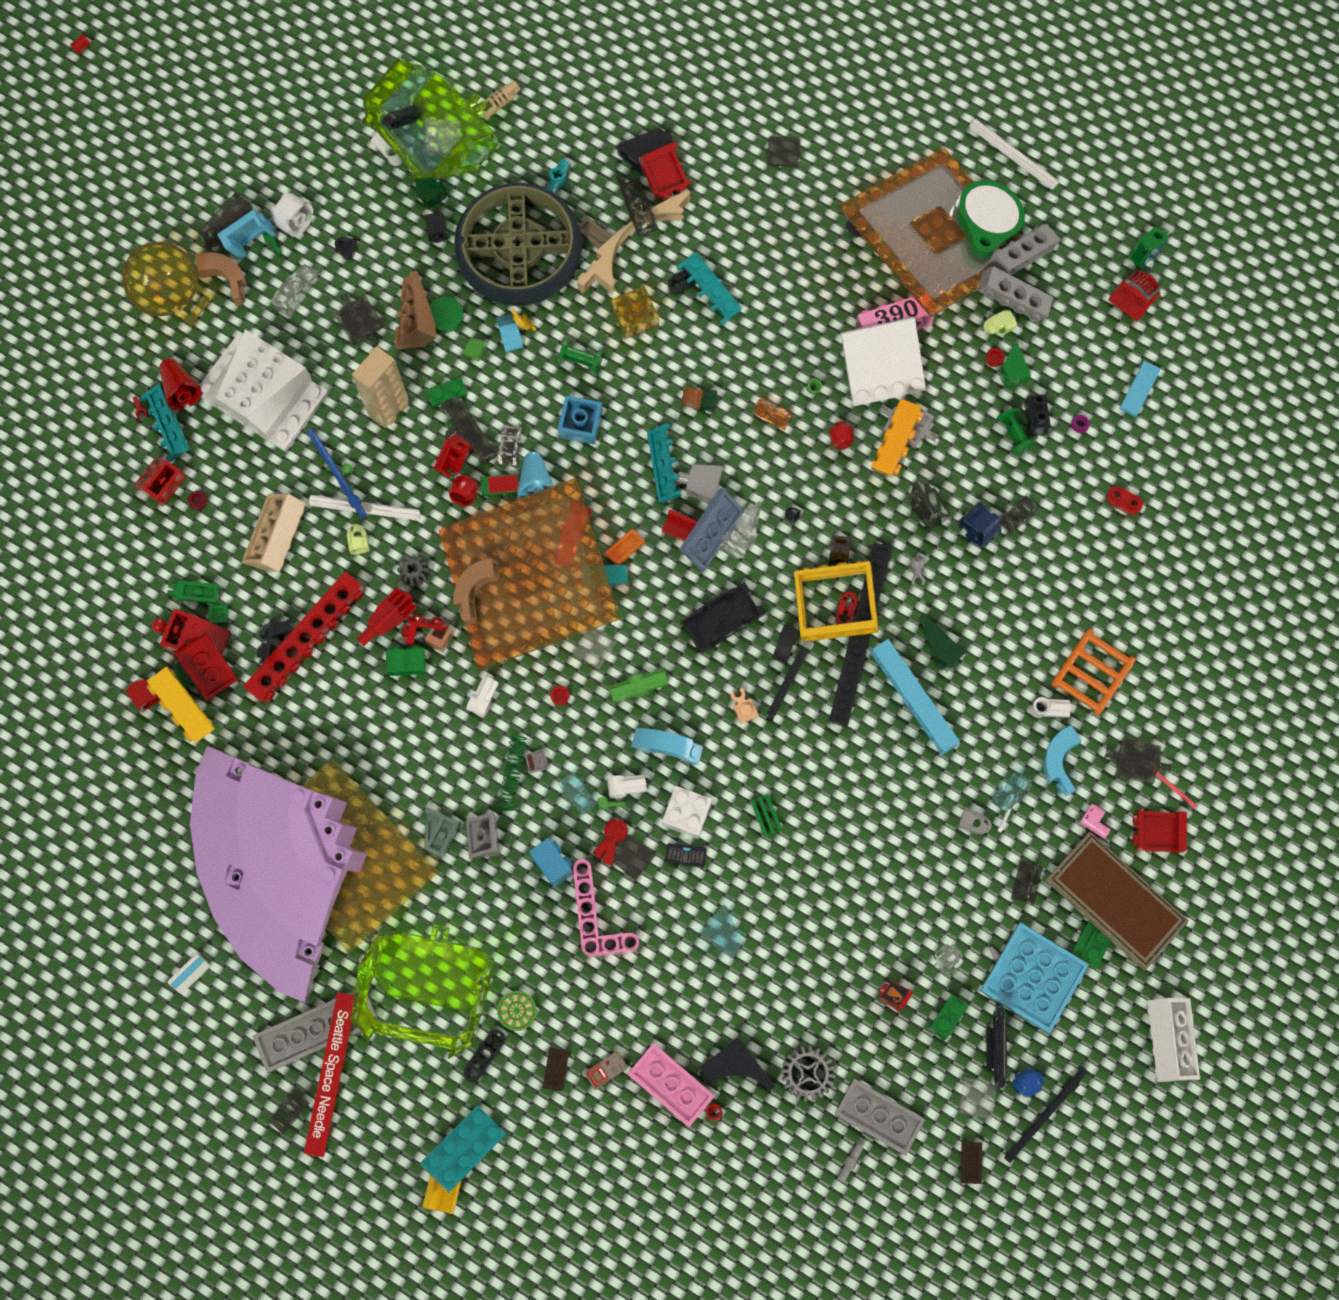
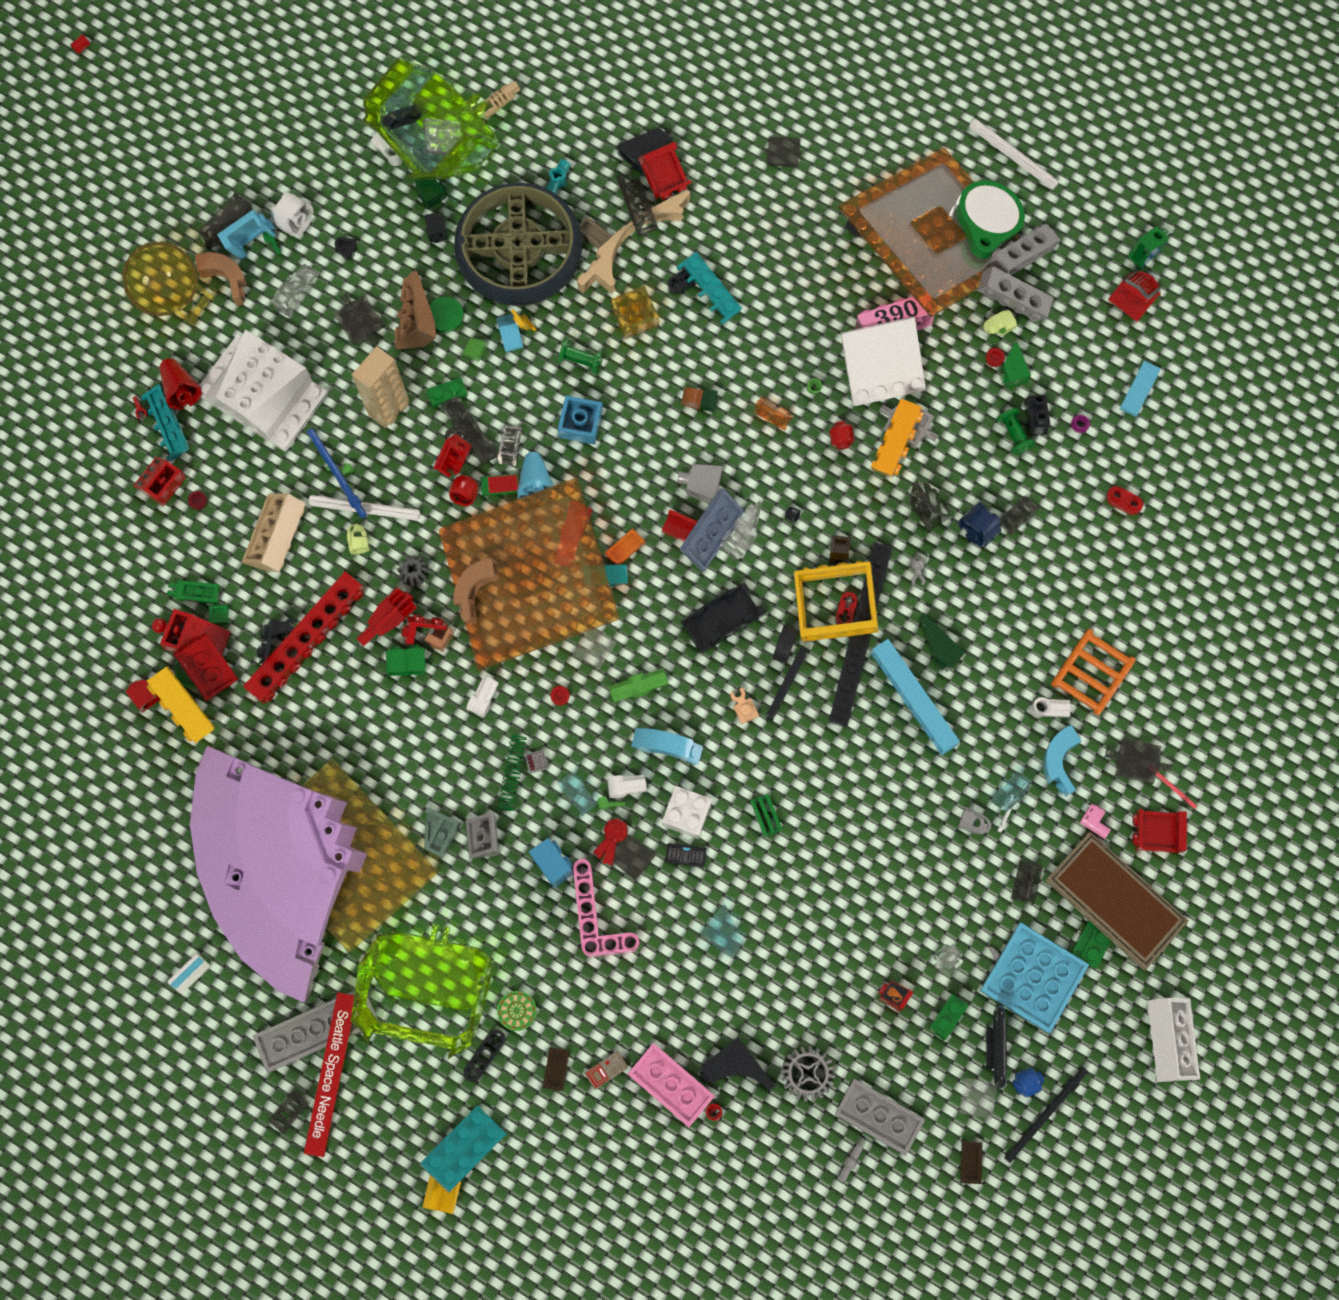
(662, 464): teal hinge -> none

